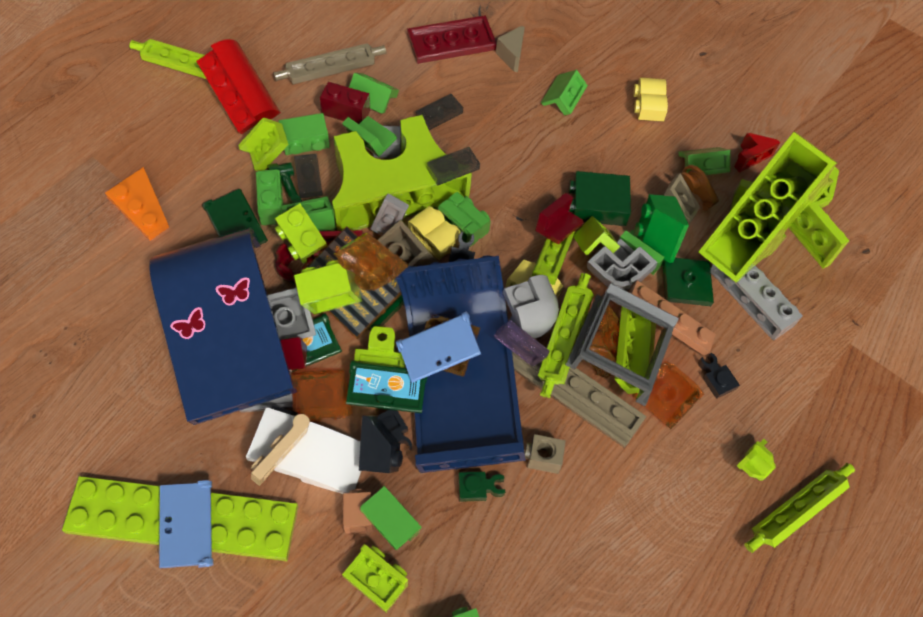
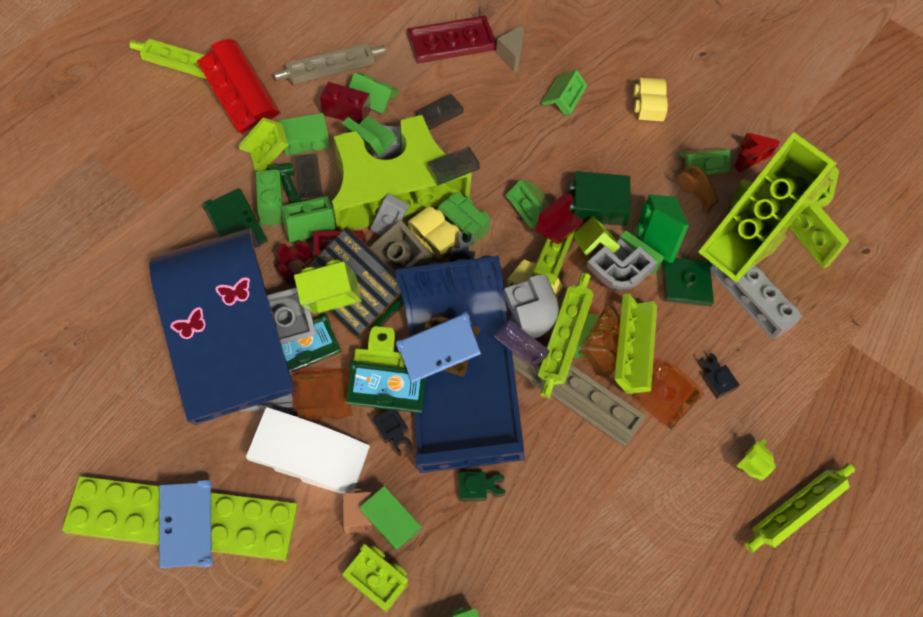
(139, 204): orange wing -> none
(281, 448): tan plate -> none
(295, 352): dark red slope -> none
(300, 233): lime bracket -> none
(370, 262): clear orange slope -> none
(378, 447): black slope -> none
(528, 201): none -> bright green panel
(553, 446): dark tan brick -> none
(590, 326): dark grey piece -> none
(686, 199): dark tan slope -> none
(686, 328): nougat plate -> none

